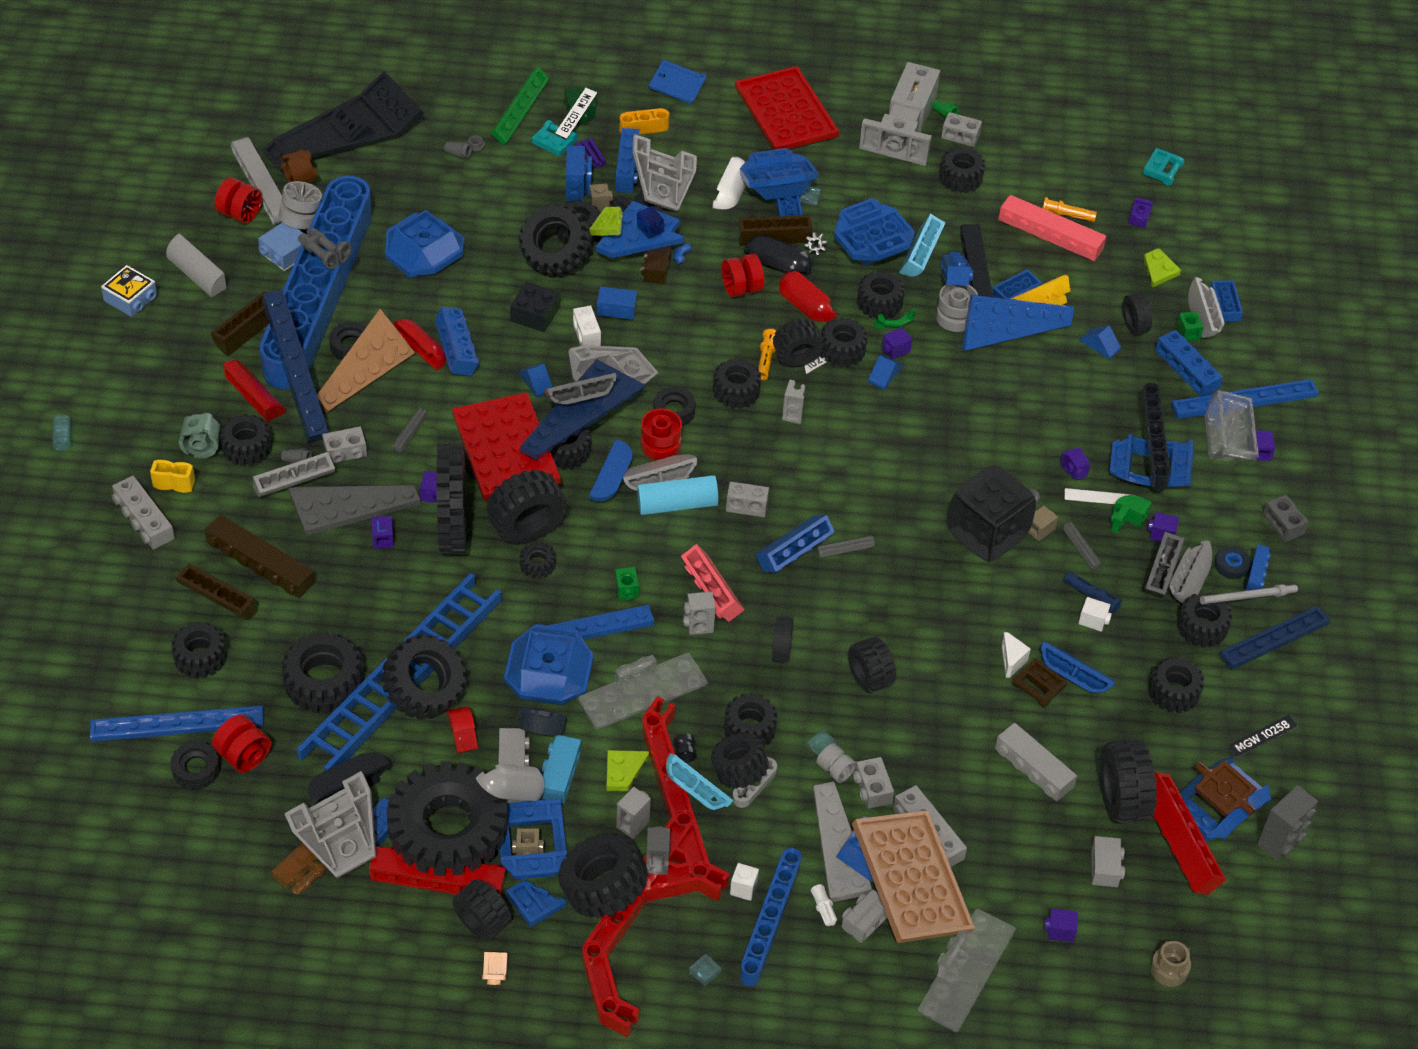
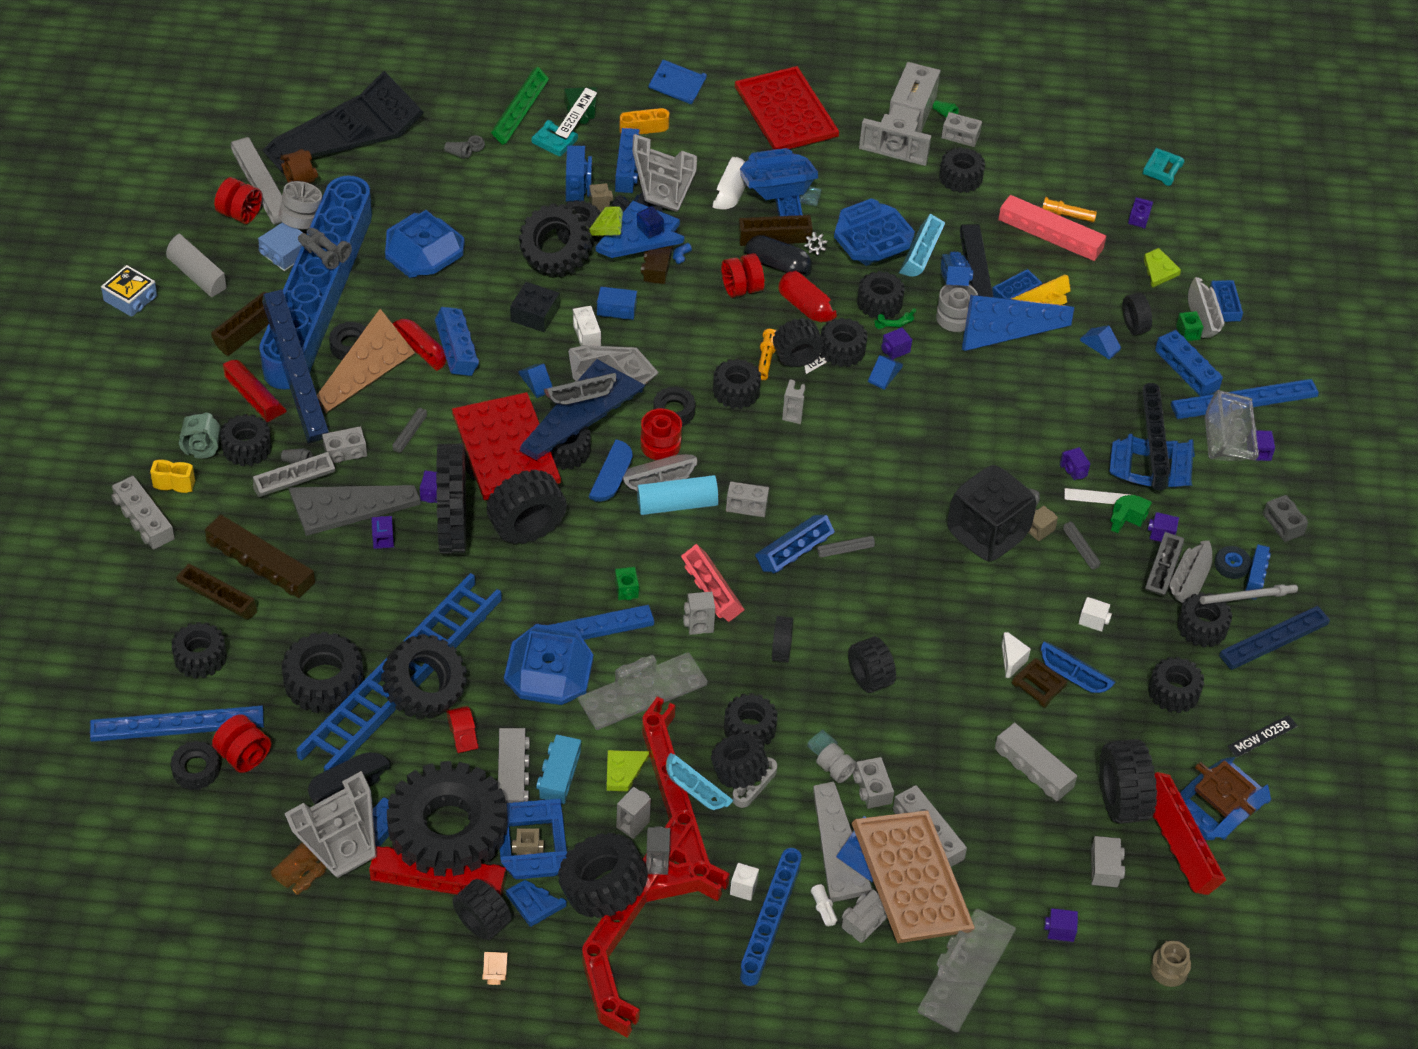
(61, 432): clear light blue piece -> none
(513, 782): light grey brick -> none
(537, 569): black tyre -> none
(541, 721): black wheel -> none
(602, 161): dark purple tile -> none
(685, 747): black wheel -> none
(705, 969): clear light blue plate -> none
(1092, 591): dark blue pin -> none
(1288, 823): dark grey brick -> none

